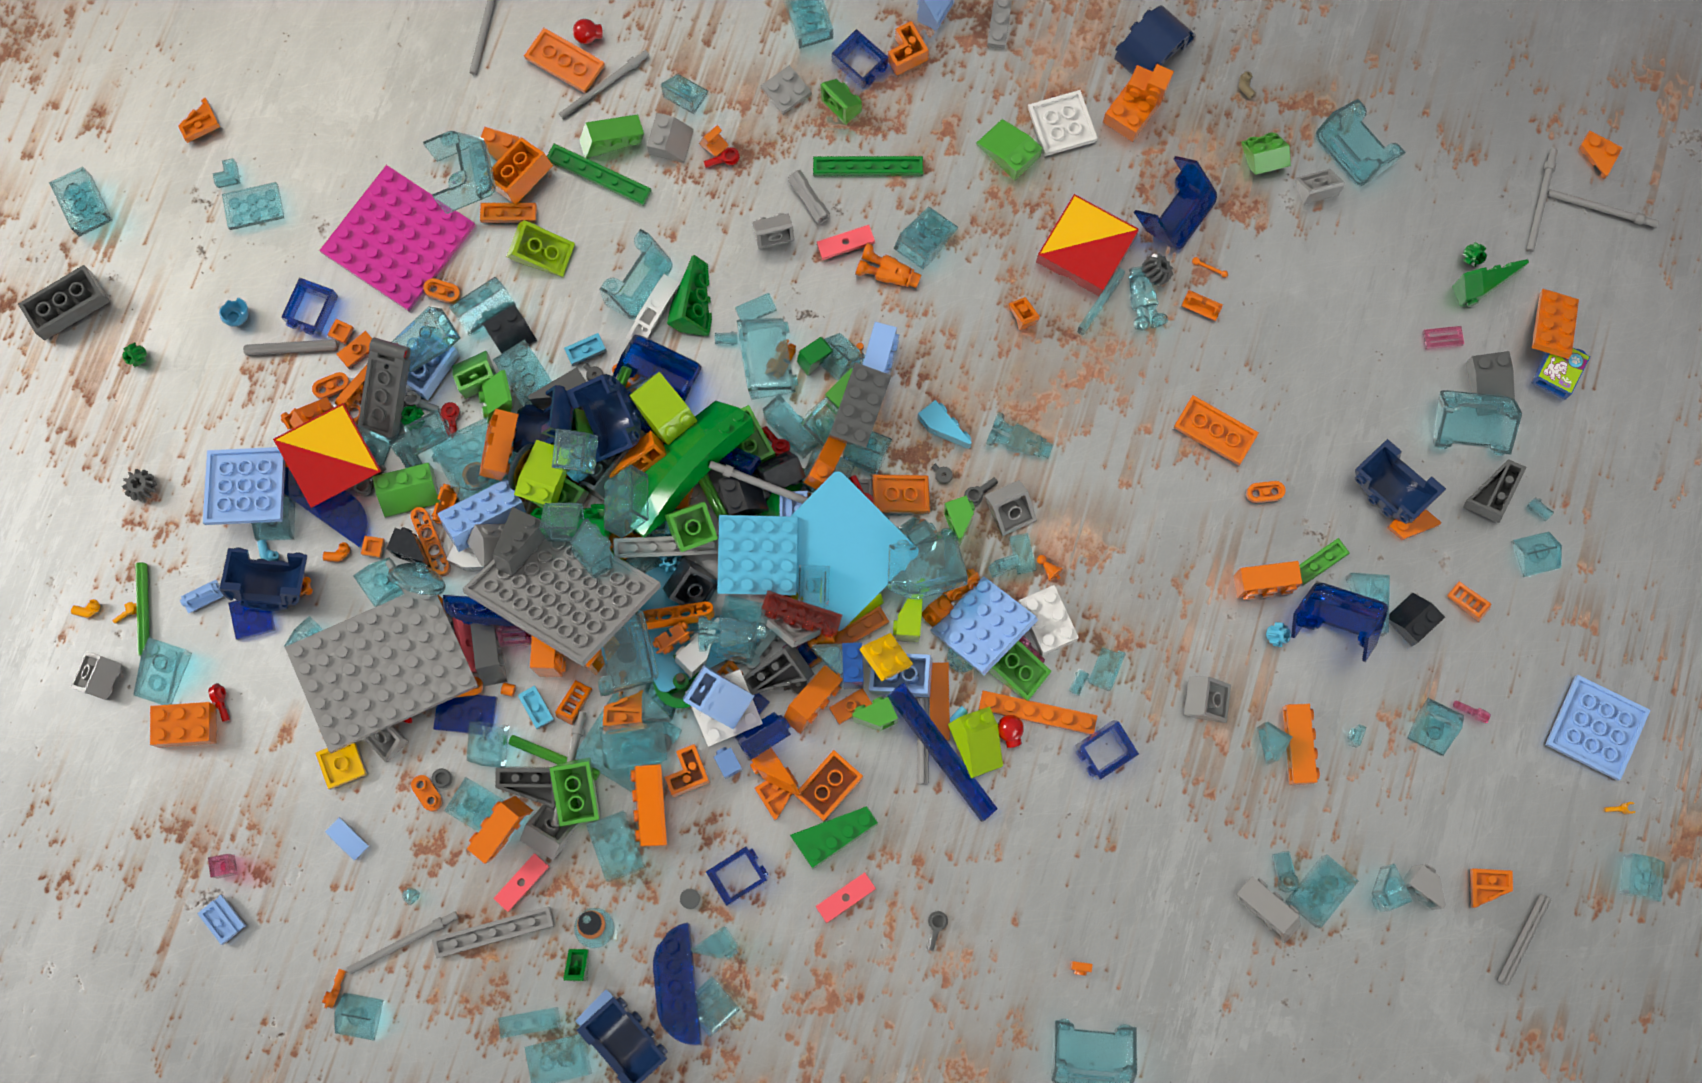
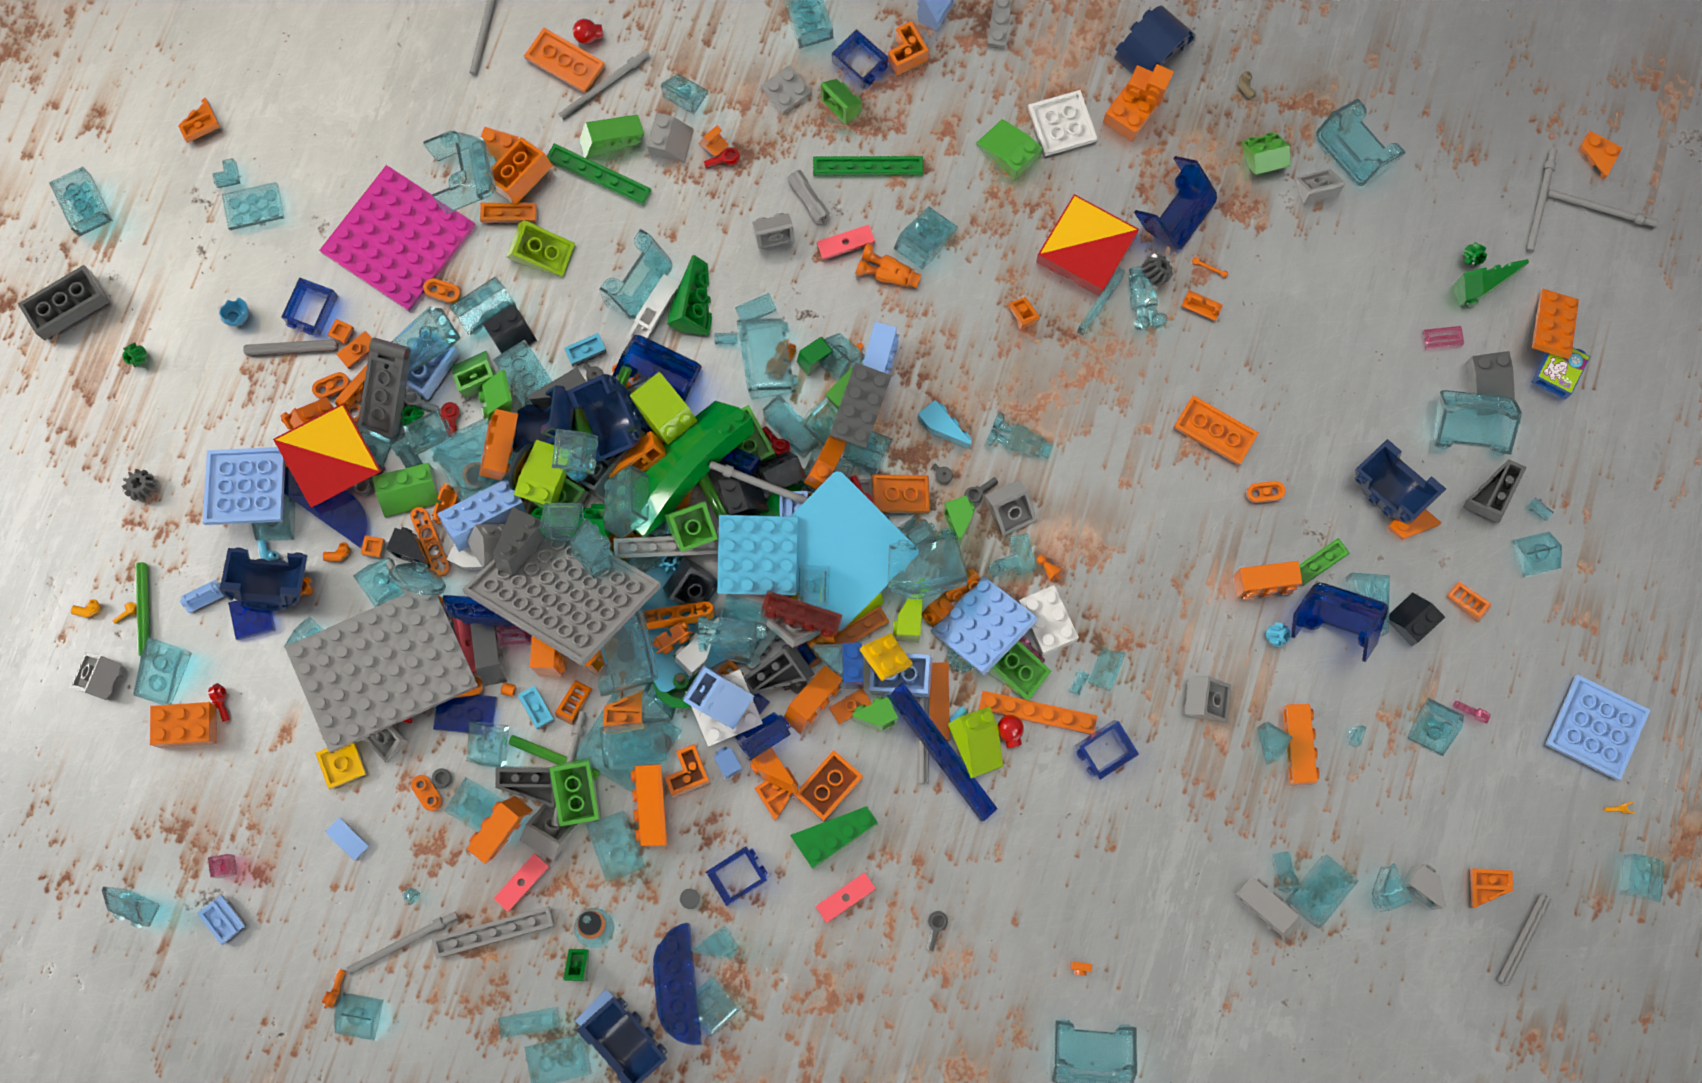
(130, 906): none -> clear light blue slope

